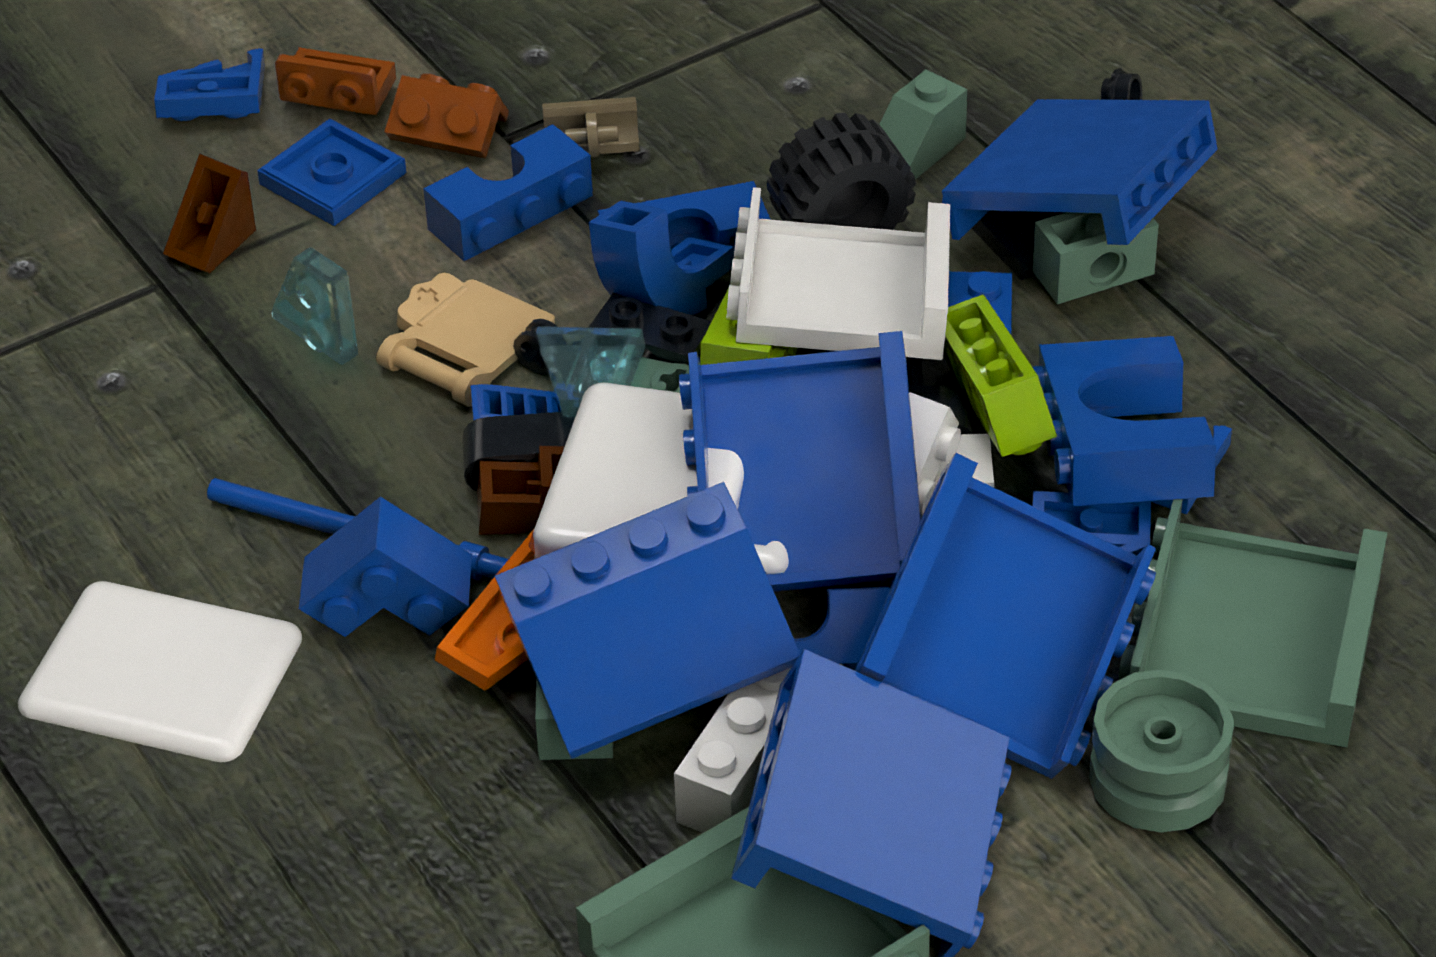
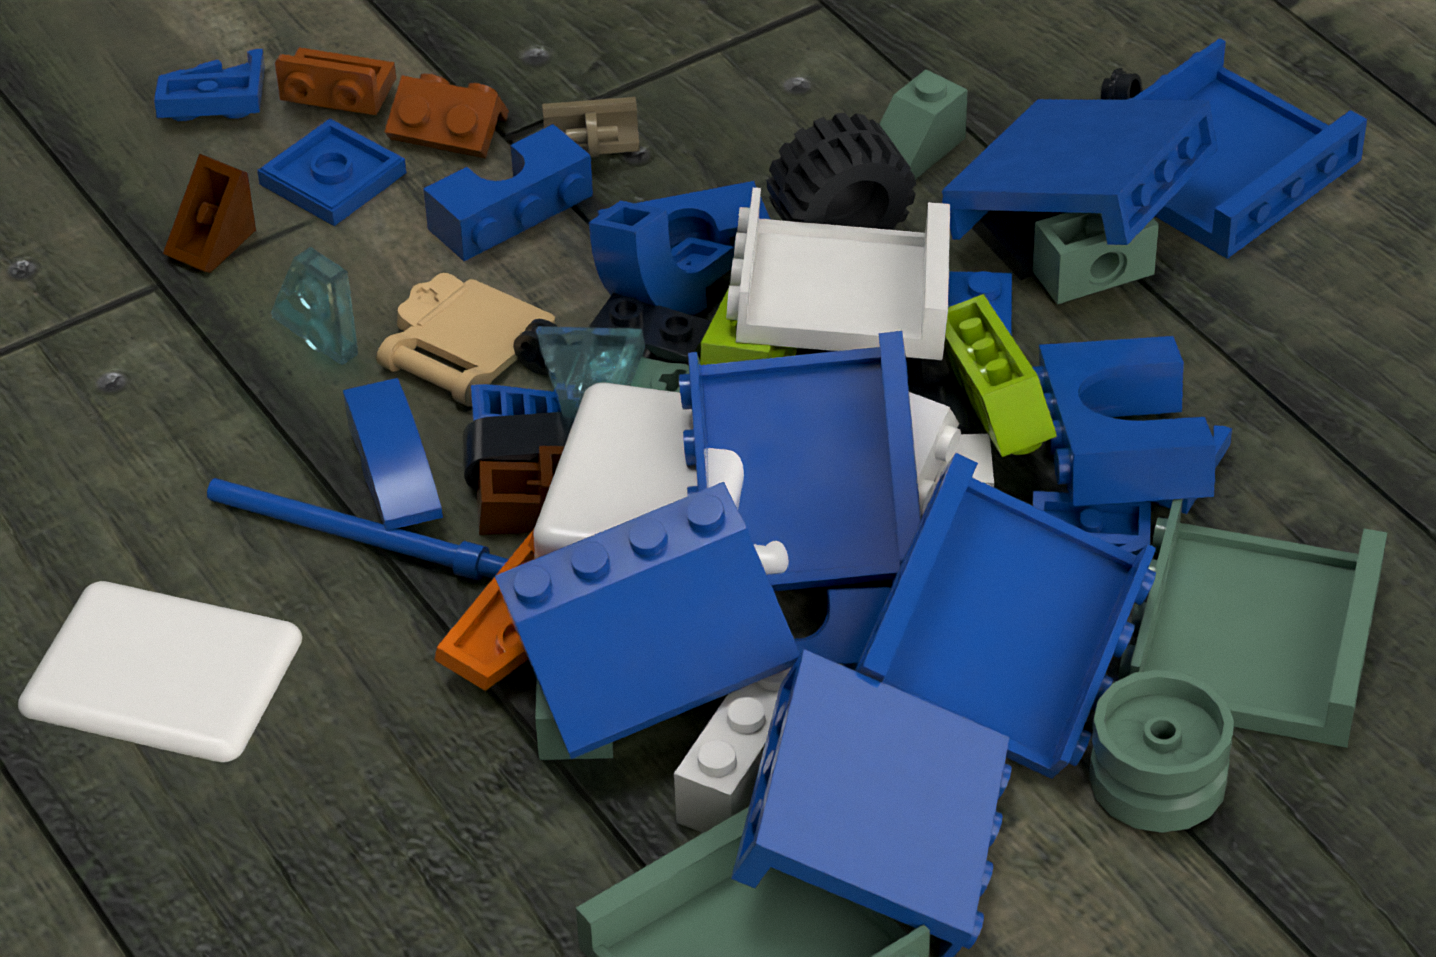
(385, 563): blue brick -> none
(391, 454): none -> blue slope
(1265, 157): none -> blue panel

